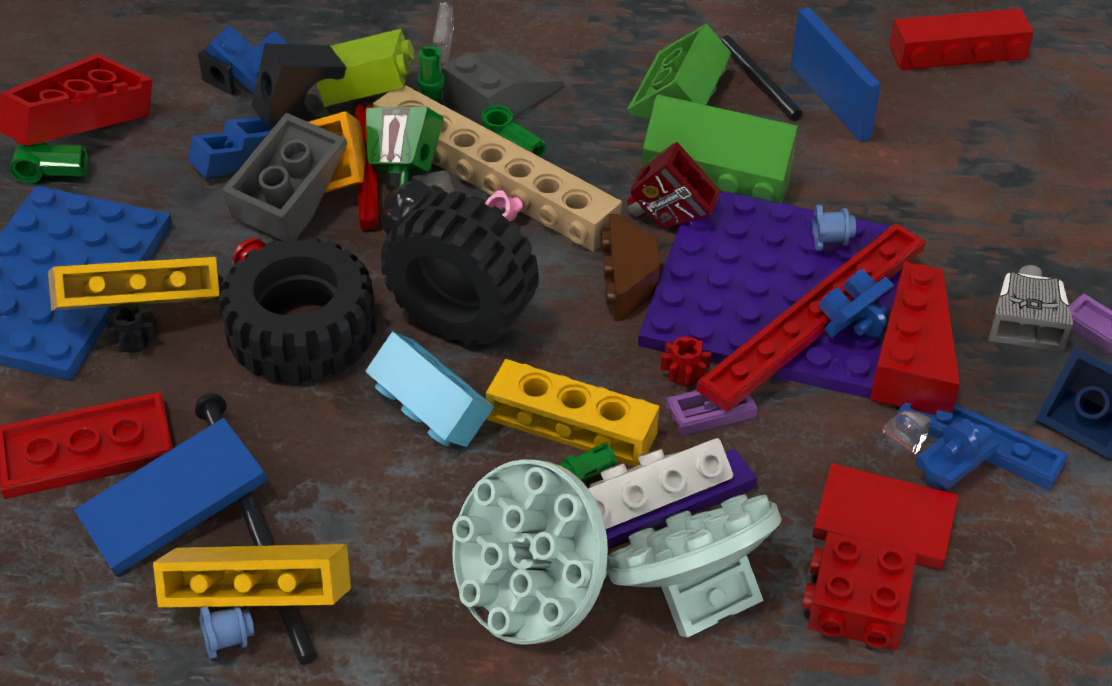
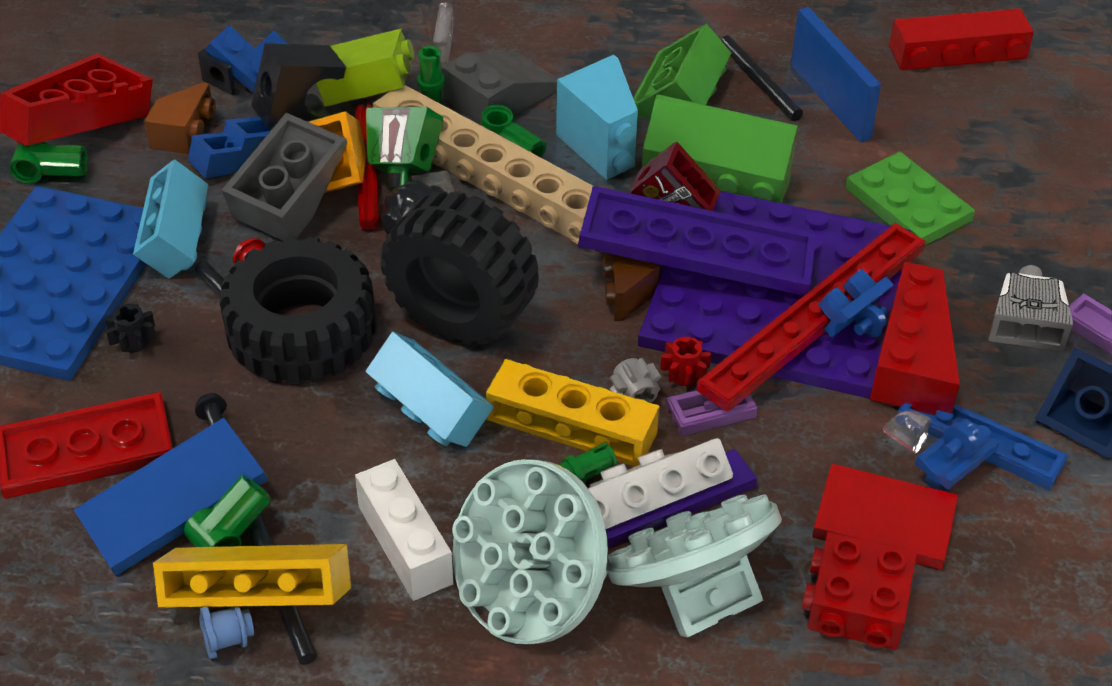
(133, 283): yellow brick -> none
(171, 220): none -> medium azure brick
(179, 117): none -> dark orange slope
(228, 517): none -> green piece
(404, 530): none -> white brick
(501, 201): bright pink plate -> none
(598, 116): none -> medium azure slope
(636, 379): none -> light grey gear
(698, 240): none -> dark purple plate
(832, 227): medium blue brick -> none
(909, 197): none -> bright green plate

